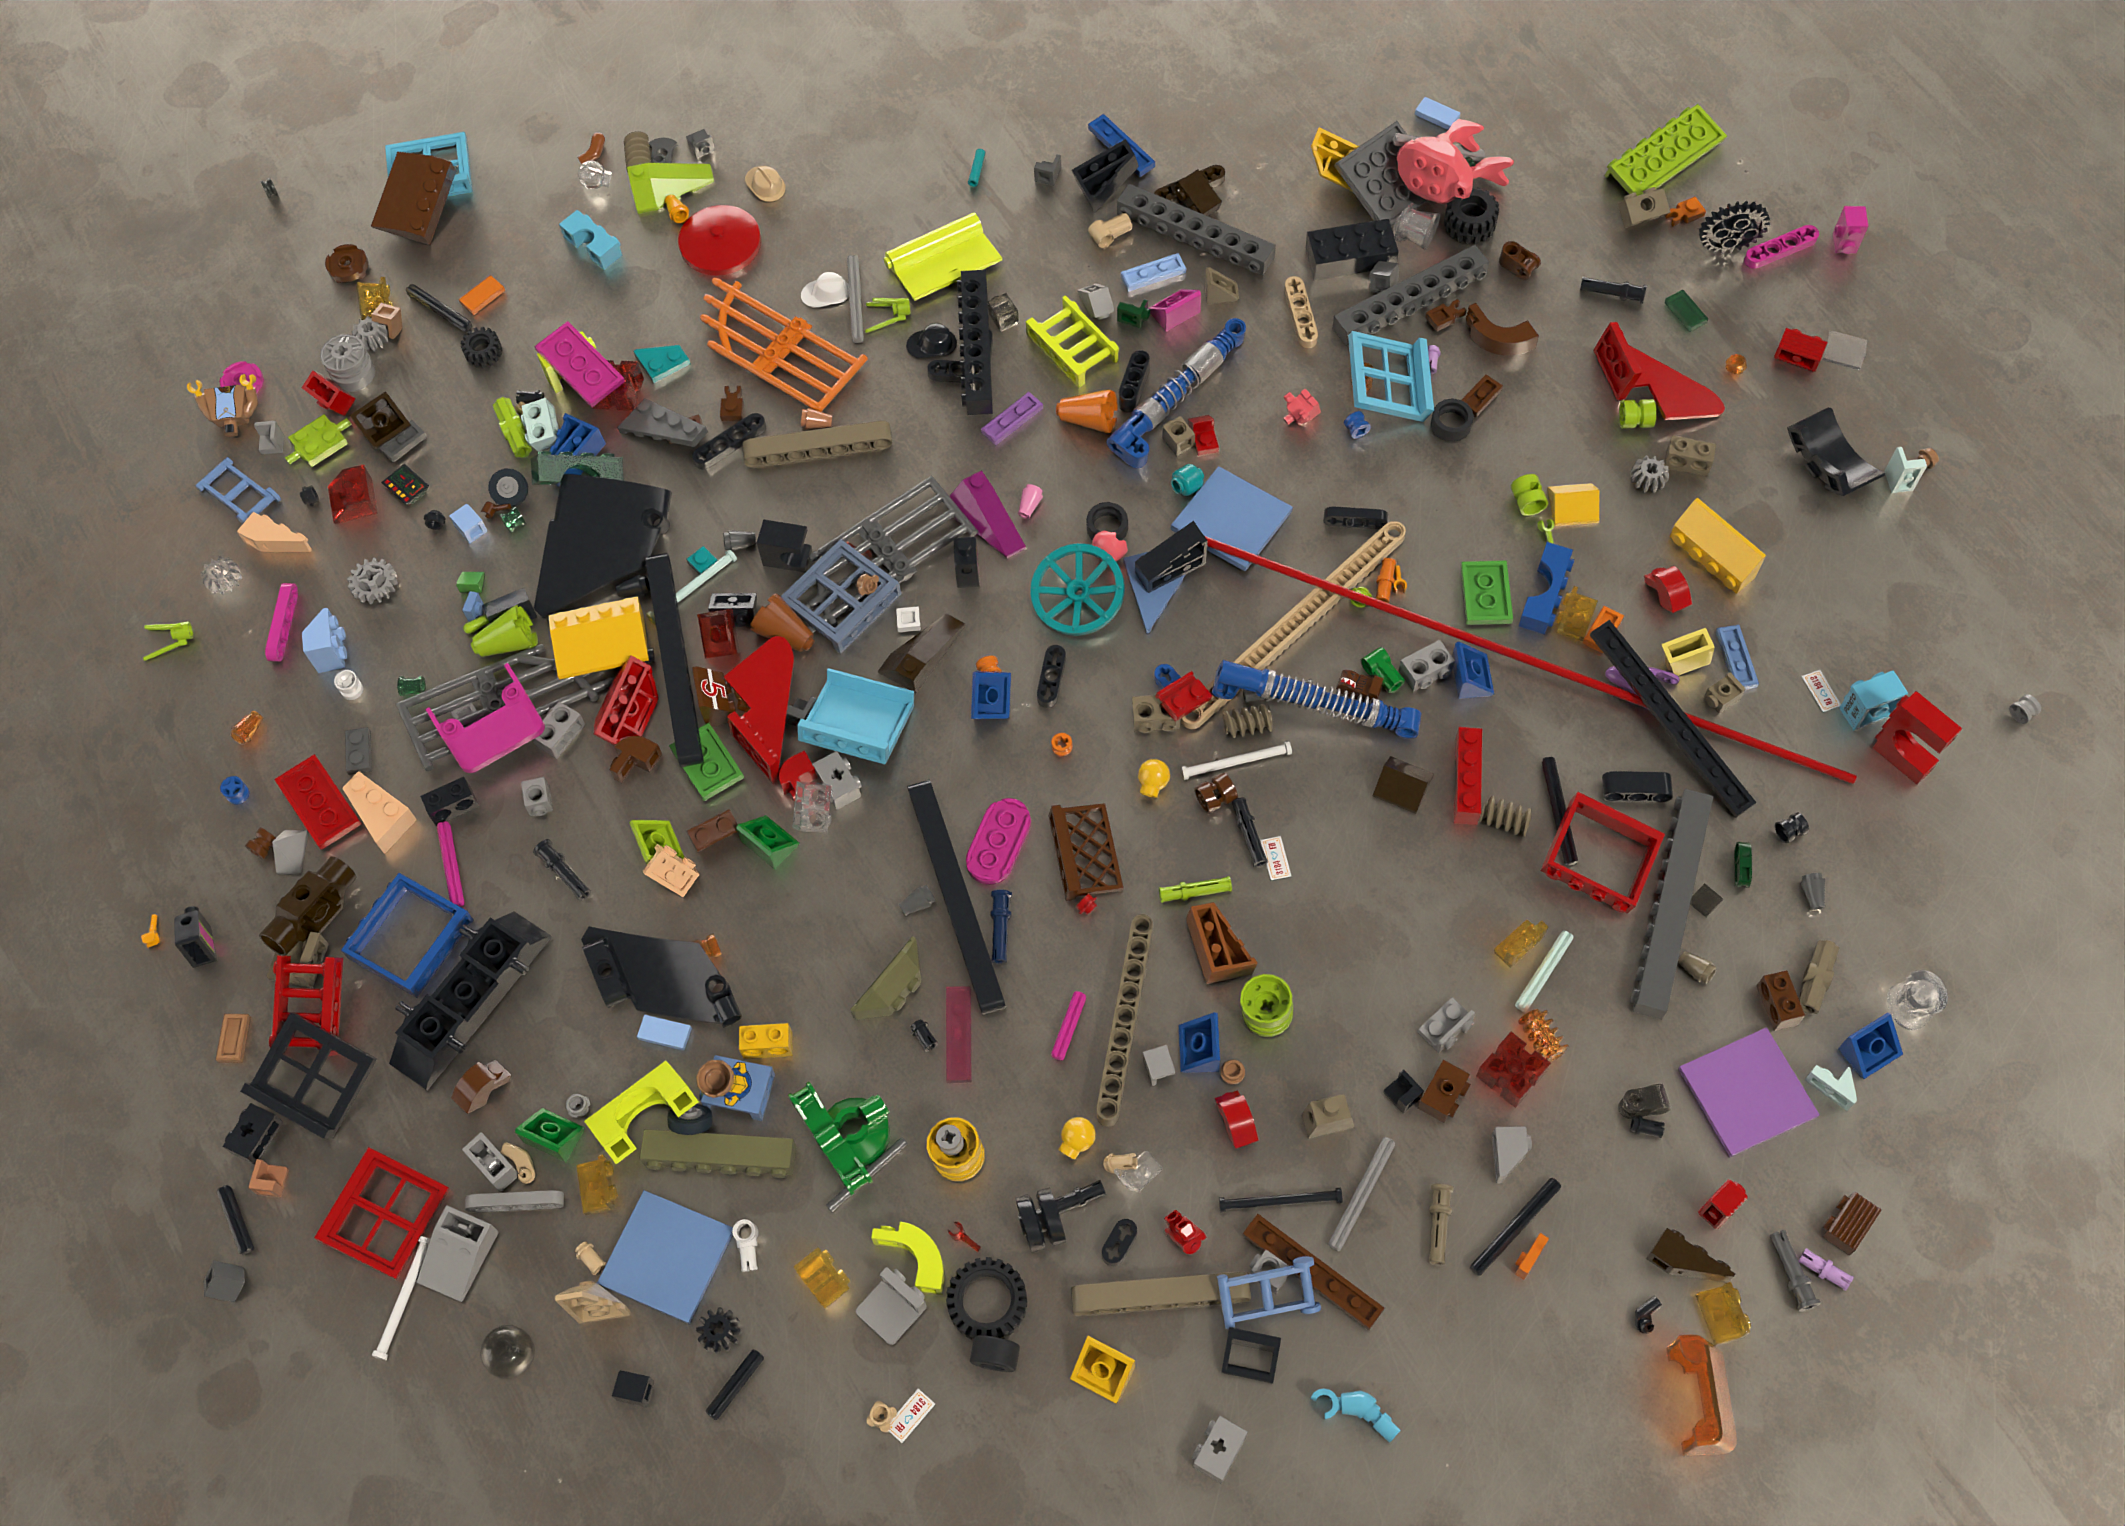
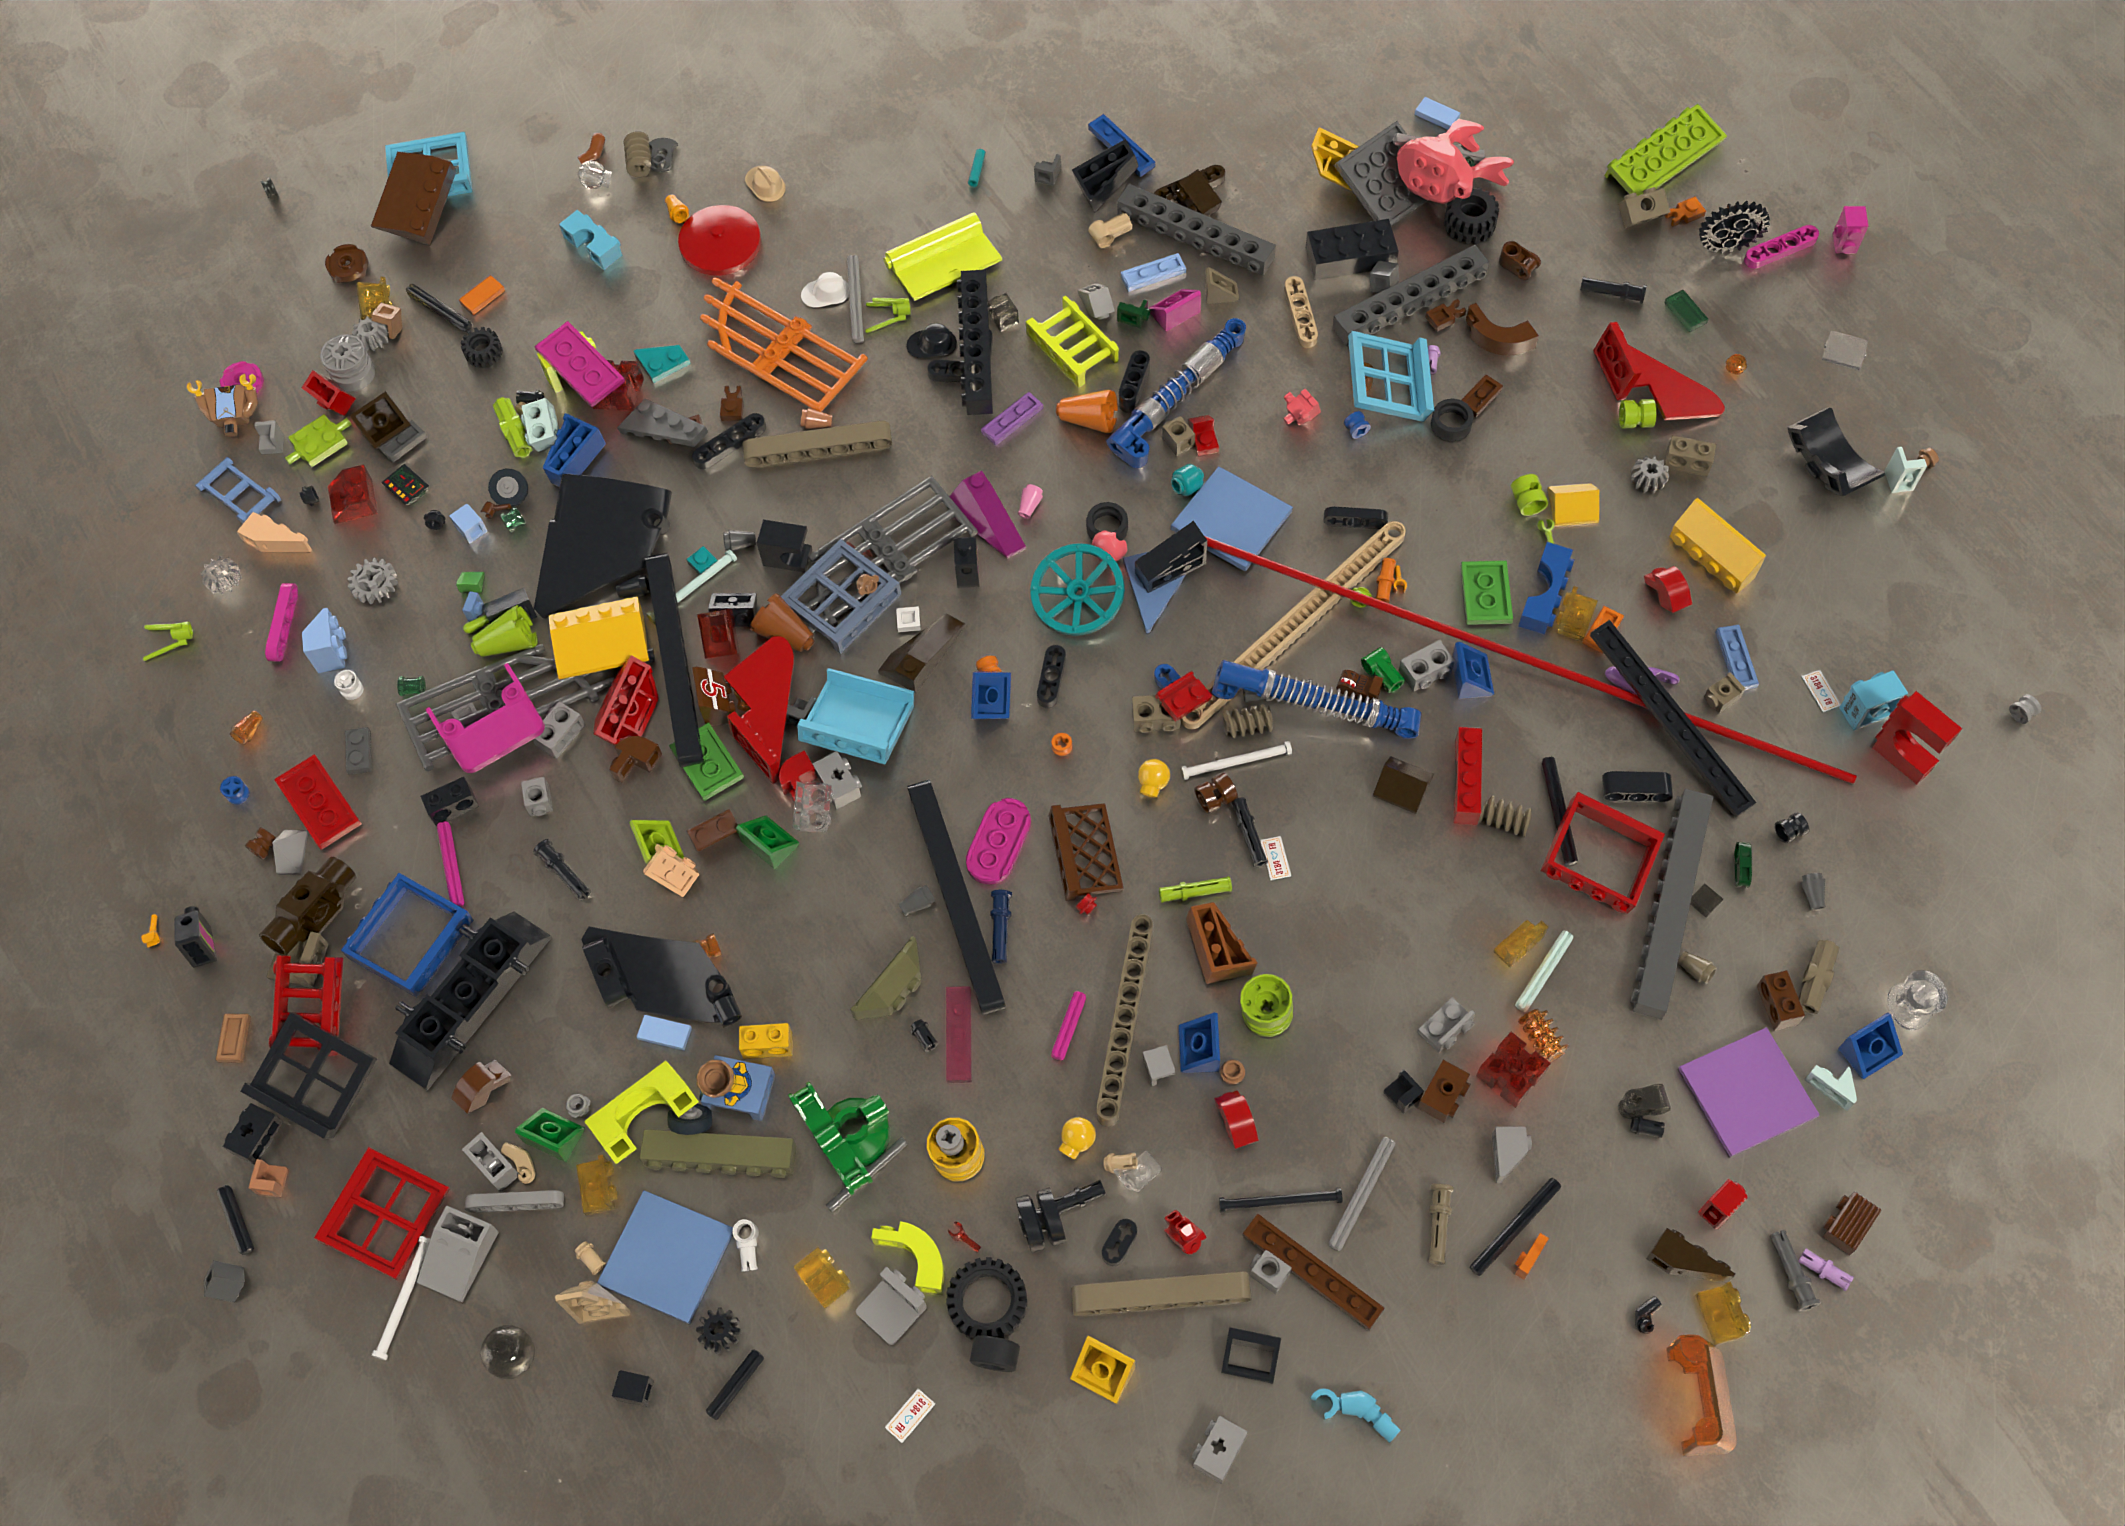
(380, 812): light nougat wedge -> none
(549, 468): clear green arch -> none
(656, 181): lime wedge -> none
(700, 143): dark grey bracket -> none
(878, 1409): tan plate -> none
(1306, 1306): medium blue piece -> none
(1328, 1116): dark tan torso -> none
(1416, 226): clear hat -> none
(1688, 652): light yellow torso -> none
(1800, 349): red brick -> none

